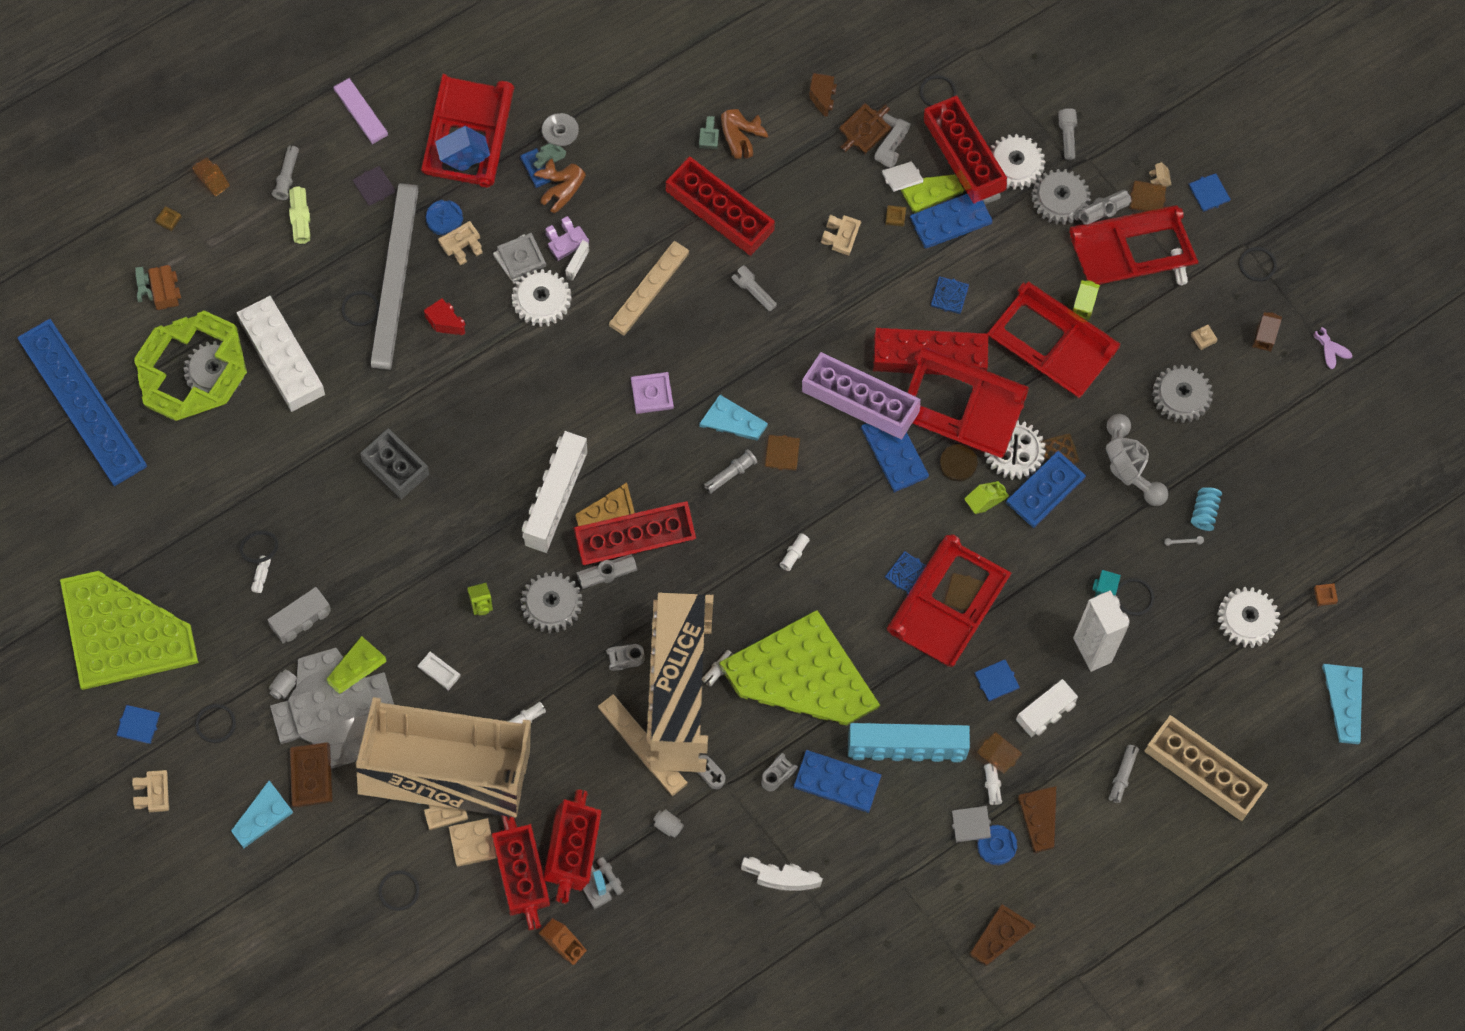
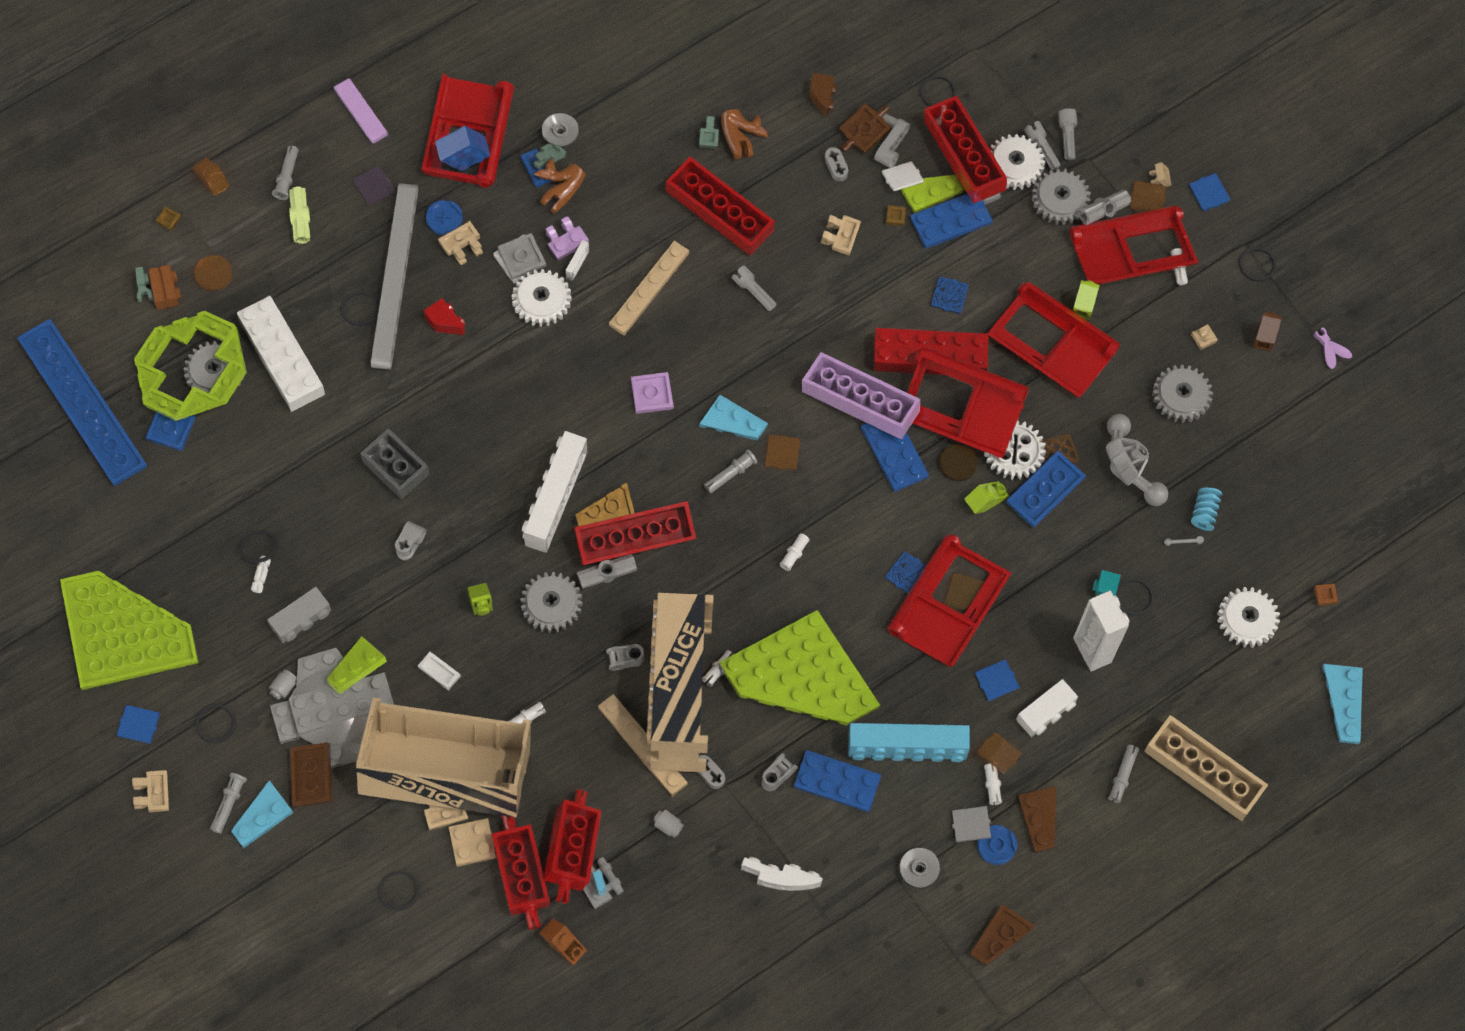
(170, 432): none -> blue tile
(213, 273): none -> clear orange tile
(231, 794): none -> light grey pin
(410, 537): none -> light grey piece
(832, 165): none -> light grey beam
(924, 859): none -> light grey dish
(1038, 136): none -> light grey piece

